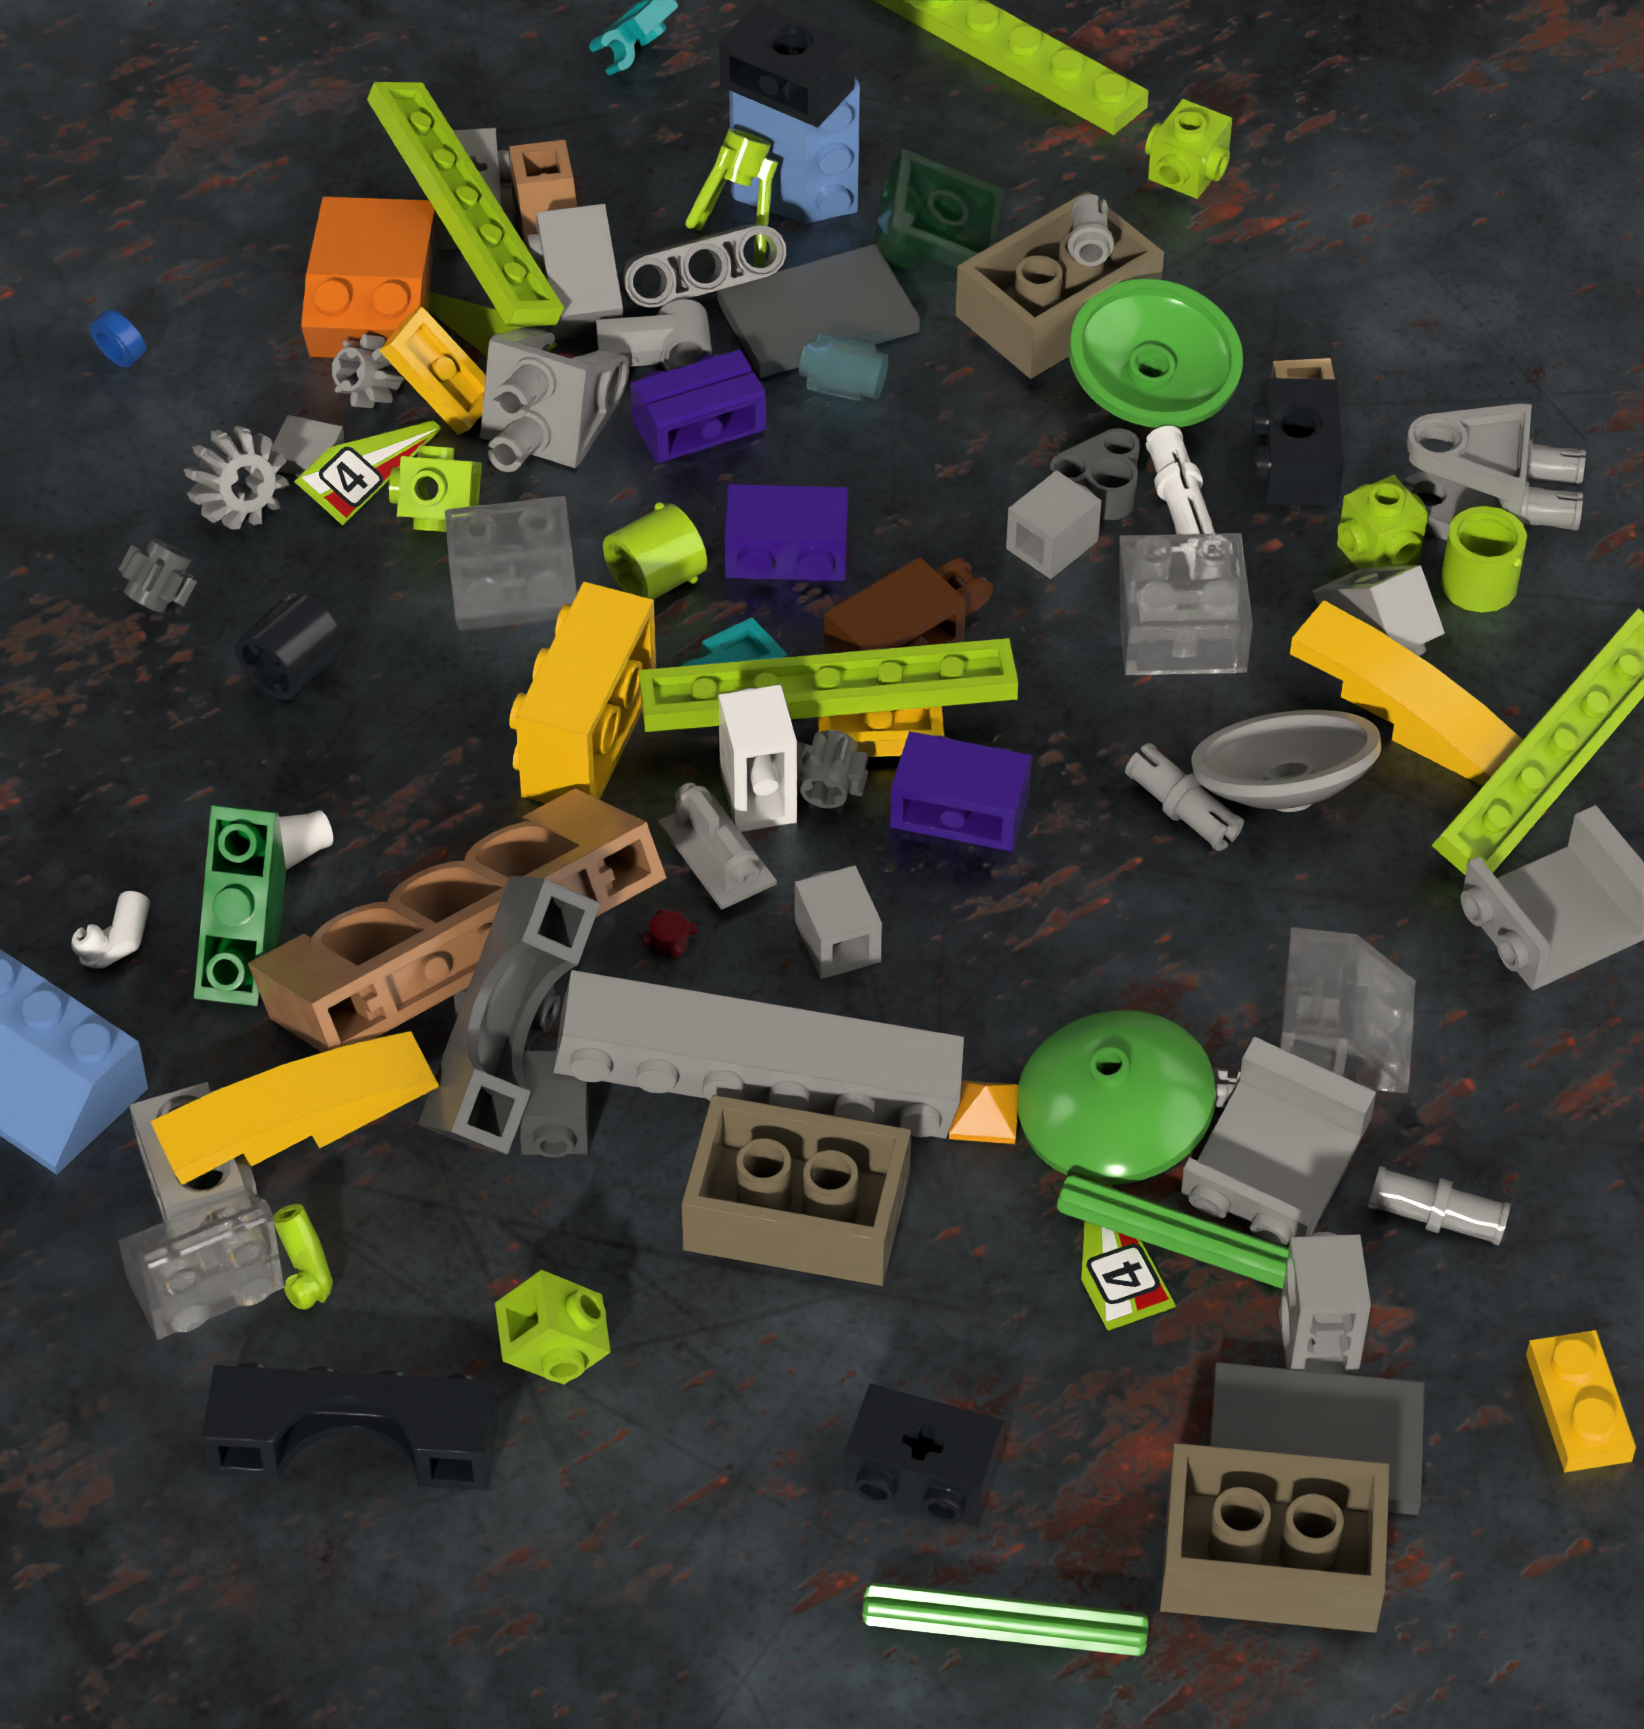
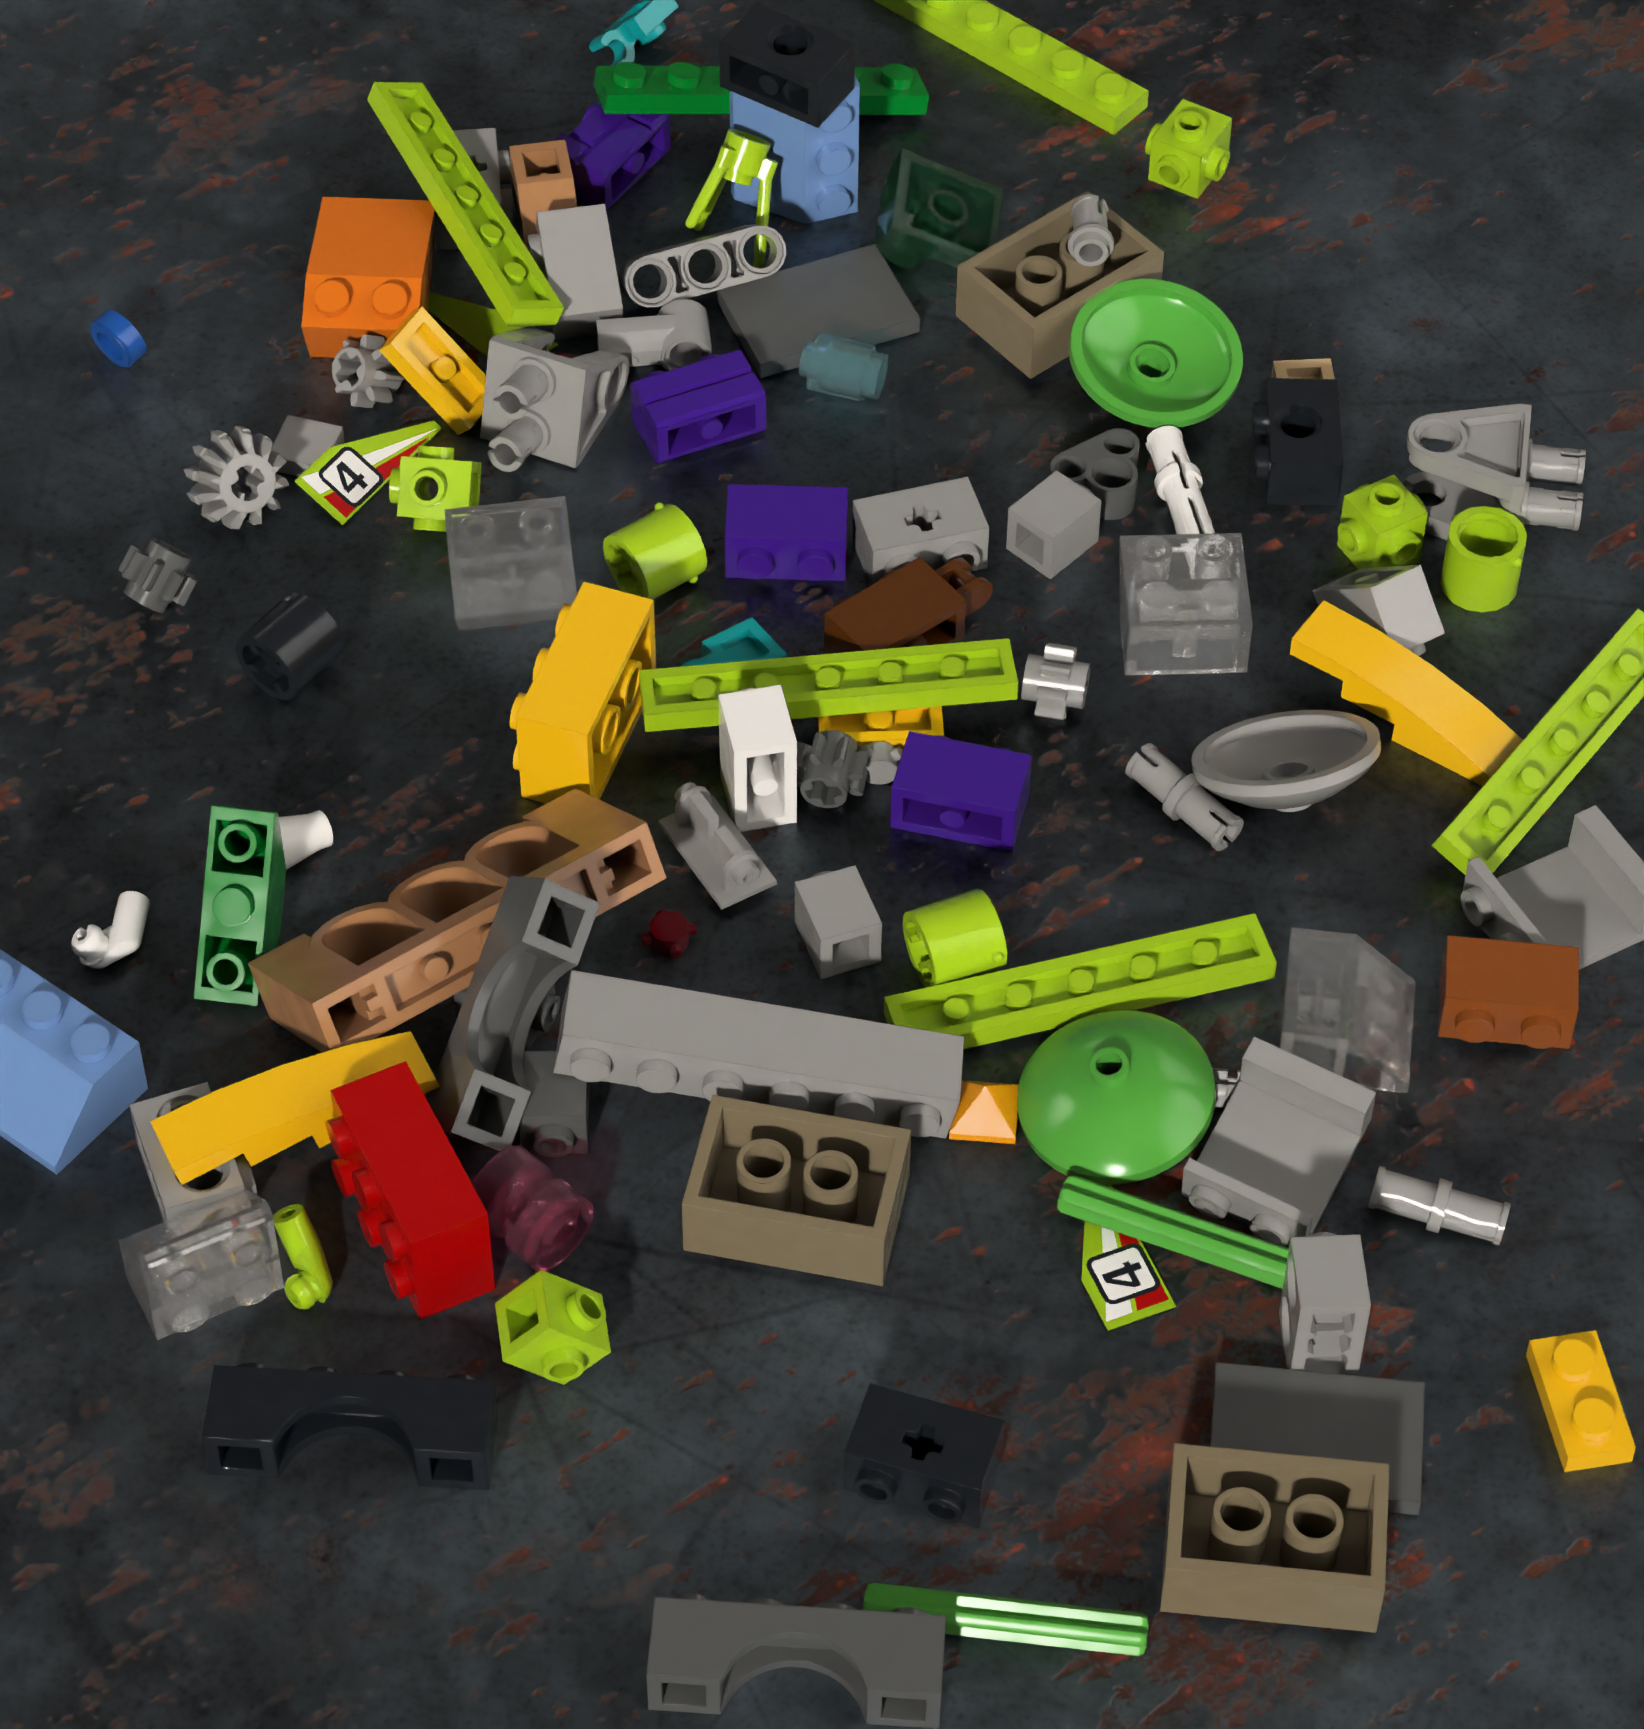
(410, 1191): none -> red brick
(531, 1209): none -> clear pink wheel
(614, 152): none -> dark purple brick
(697, 89): none -> green plate
(712, 1648): none -> dark grey arch
(881, 762): none -> light grey piece
(923, 522): none -> light grey brick
(955, 938): none -> lime piece
(1055, 681): none -> light grey gear
(1090, 982): none -> lime plate
(1508, 992): none -> dark orange brick

